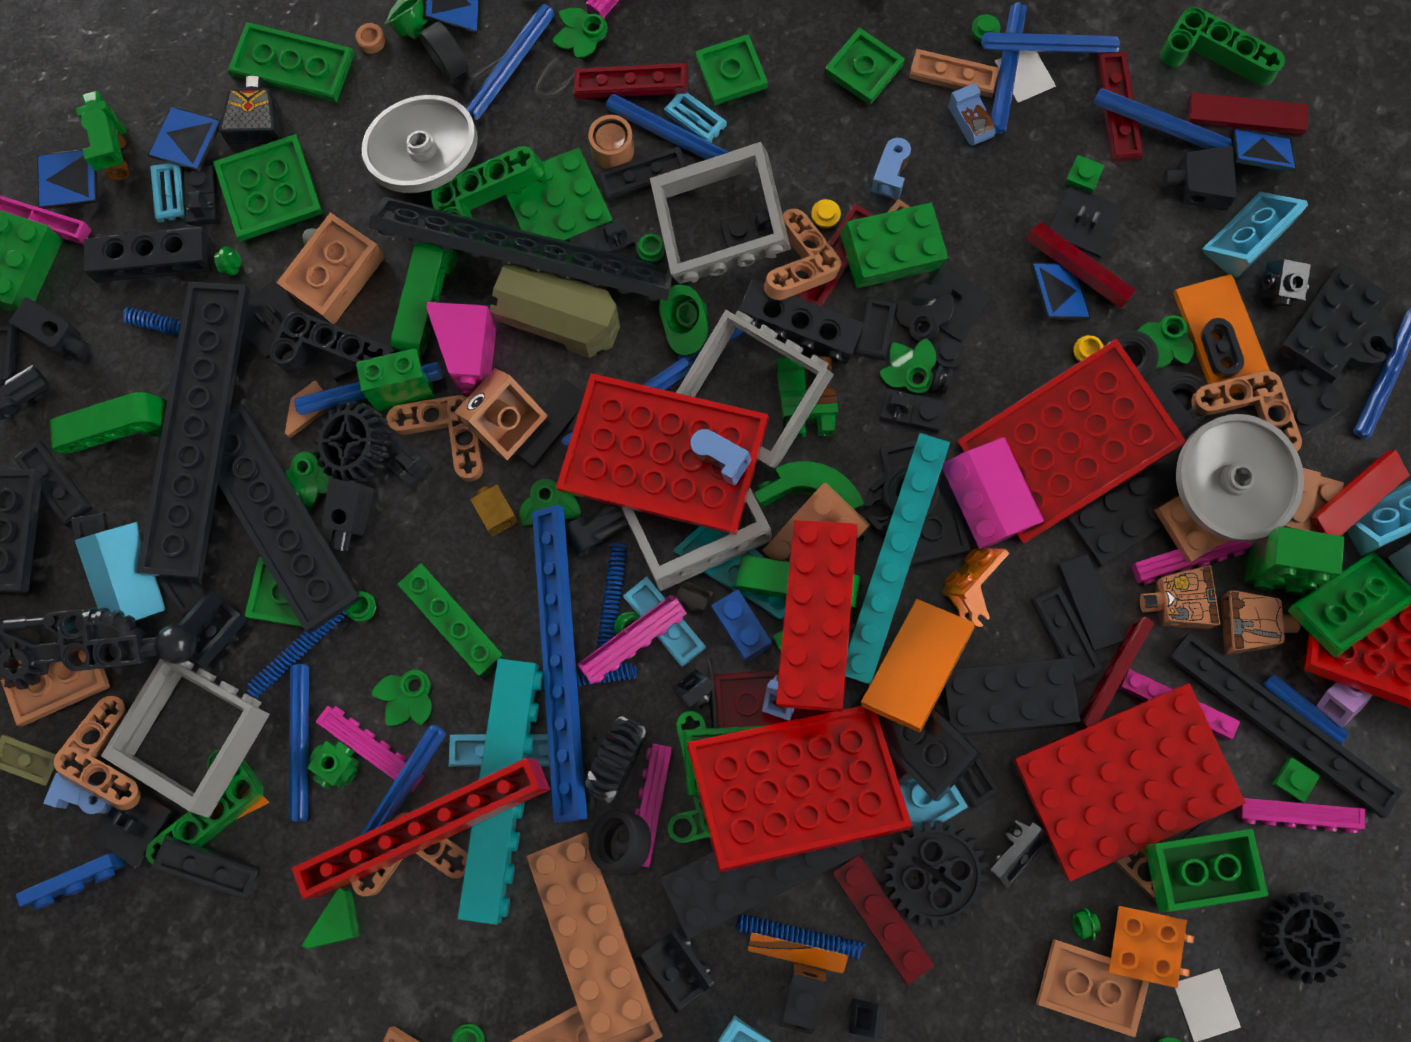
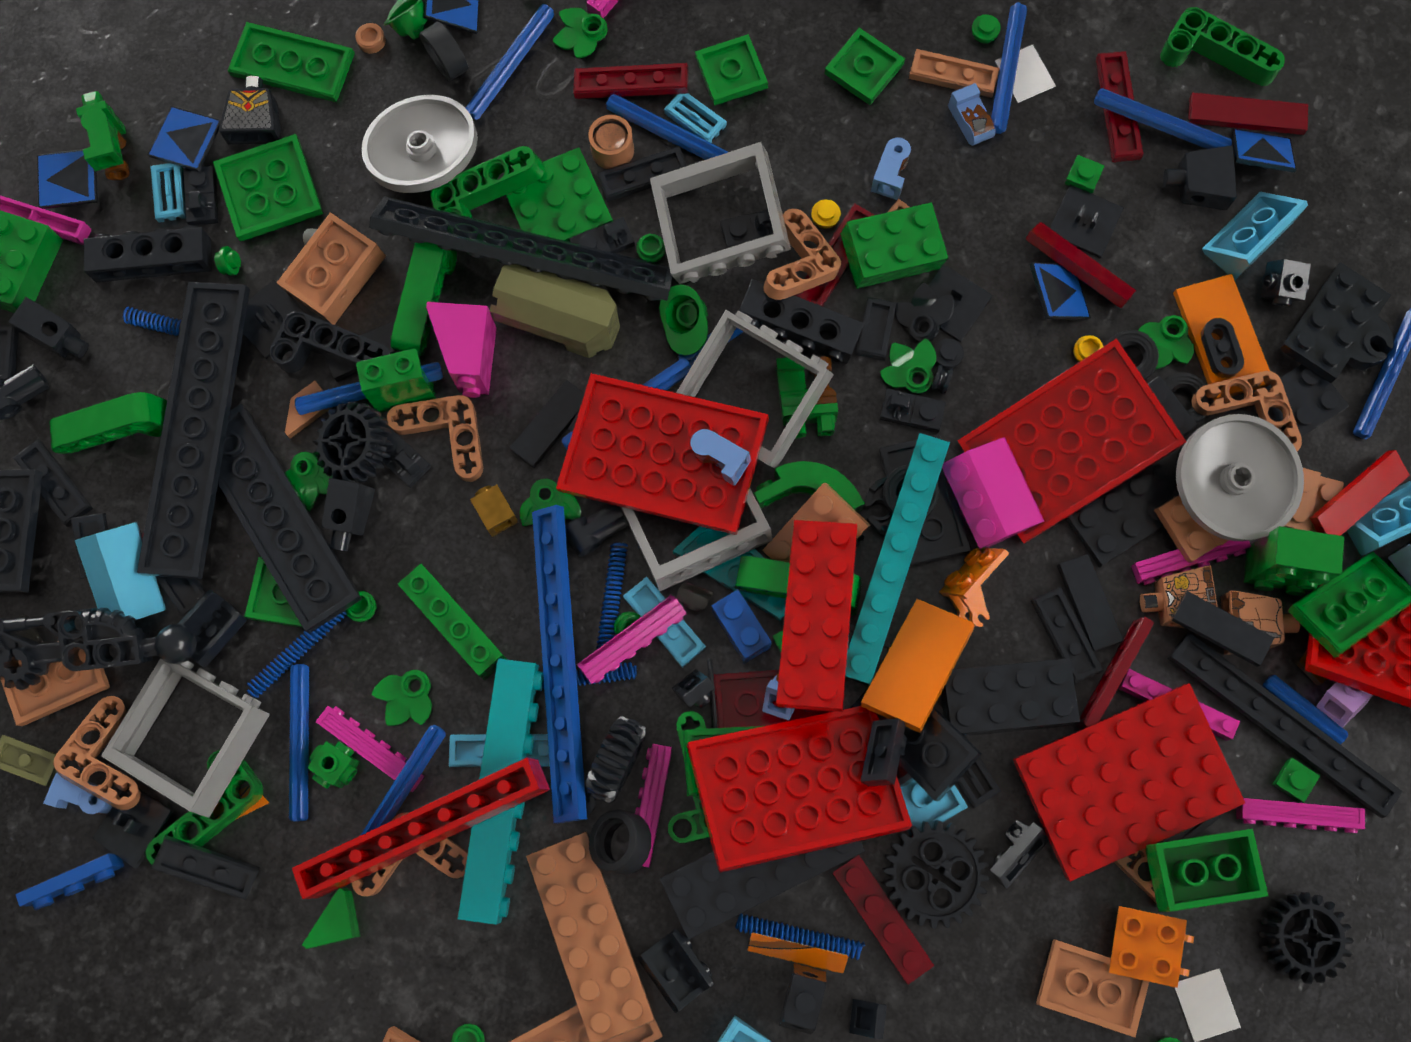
(501, 413): nougat brick -> none
(883, 752): none -> black hinge
(1050, 43): blue axle -> none
(1086, 924): green plate -> none
(1222, 629): none -> black tile

